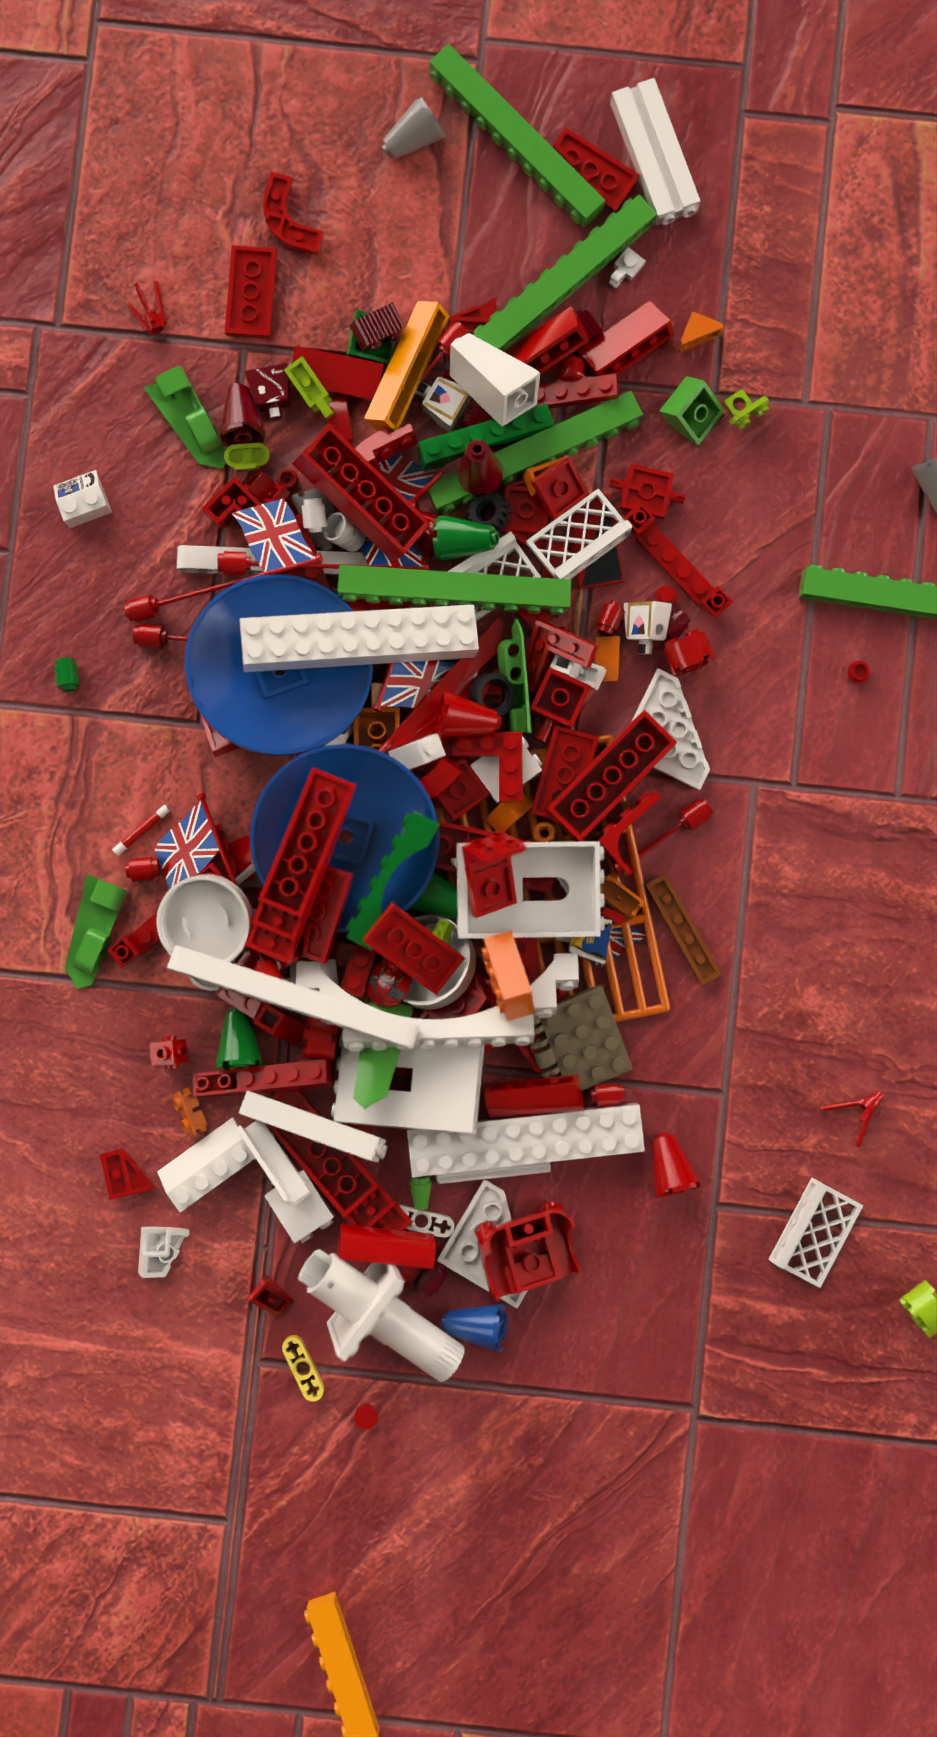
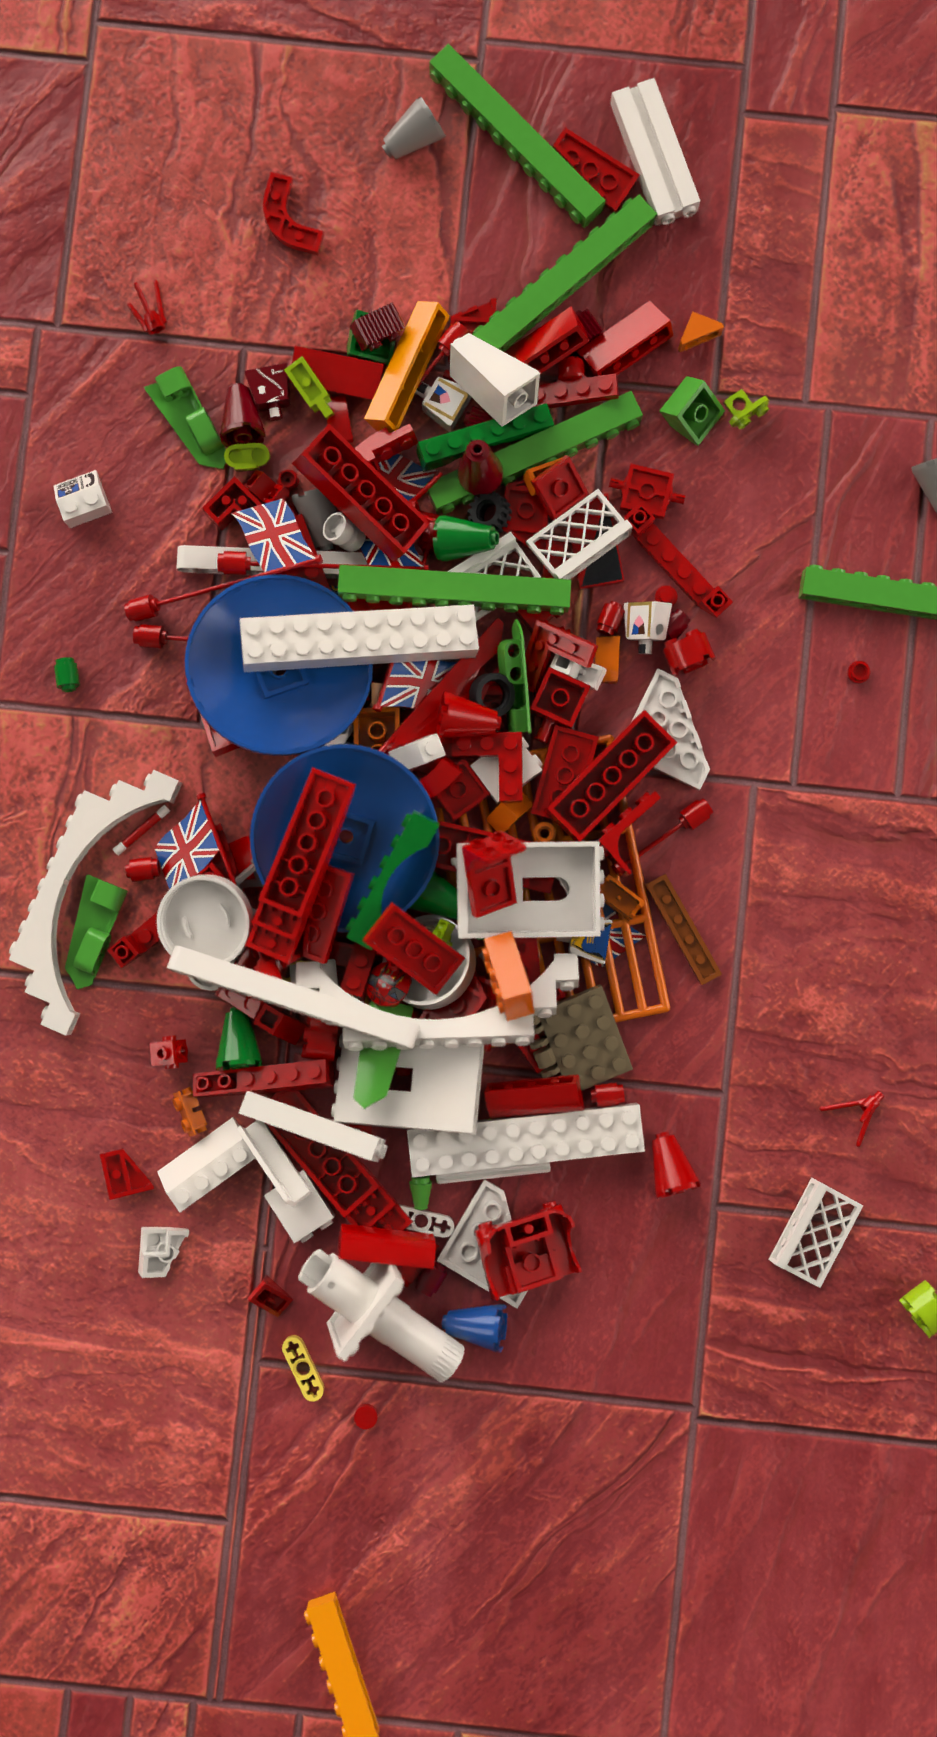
(38, 934): none -> white arch
(251, 292): red plate -> none
(313, 514): white brick -> none
(612, 915): red tile -> none
(626, 266): white plate -> none

